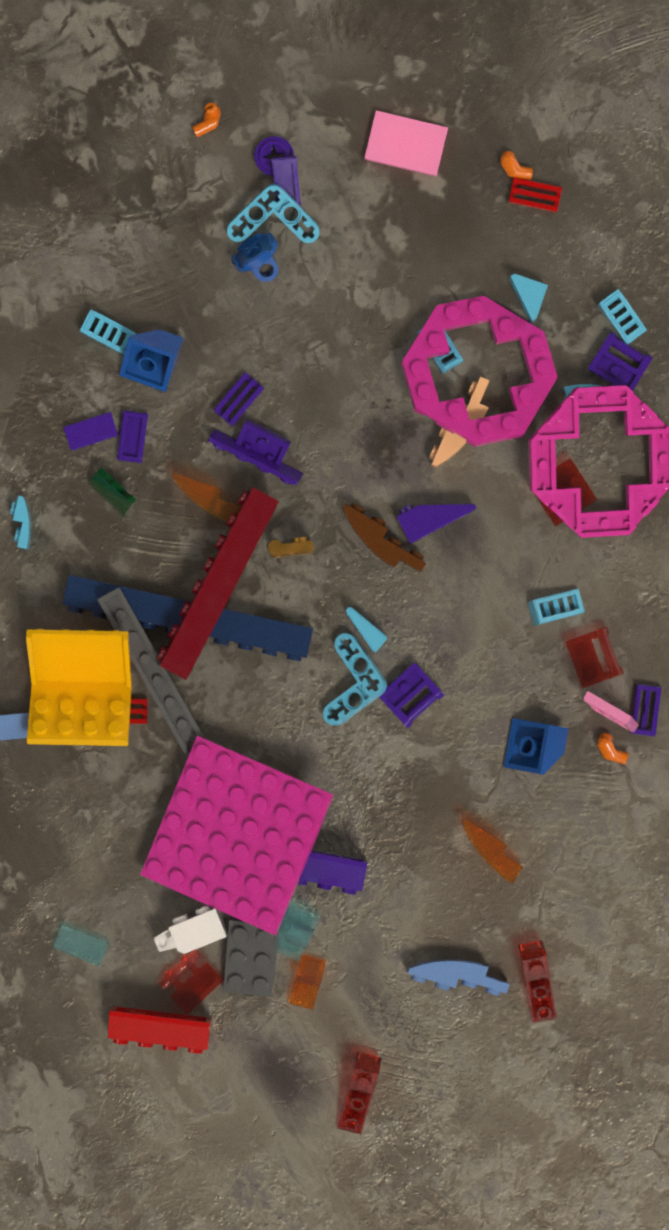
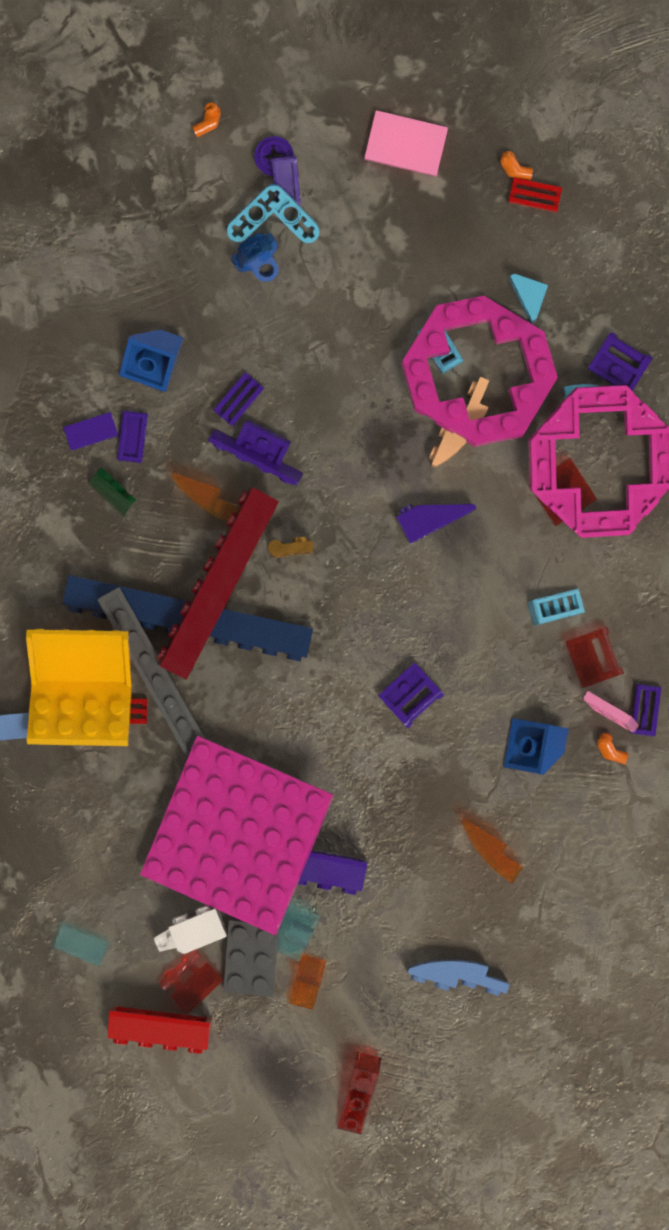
(22, 515): medium azure slope -> none
(85, 329): medium azure slope -> none
(361, 687): medium azure beam -> none
(369, 632): medium azure slope -> none
(372, 535): reddish brown slope -> none
(537, 981): clear red slope -> none
(603, 306): medium azure slope -> none

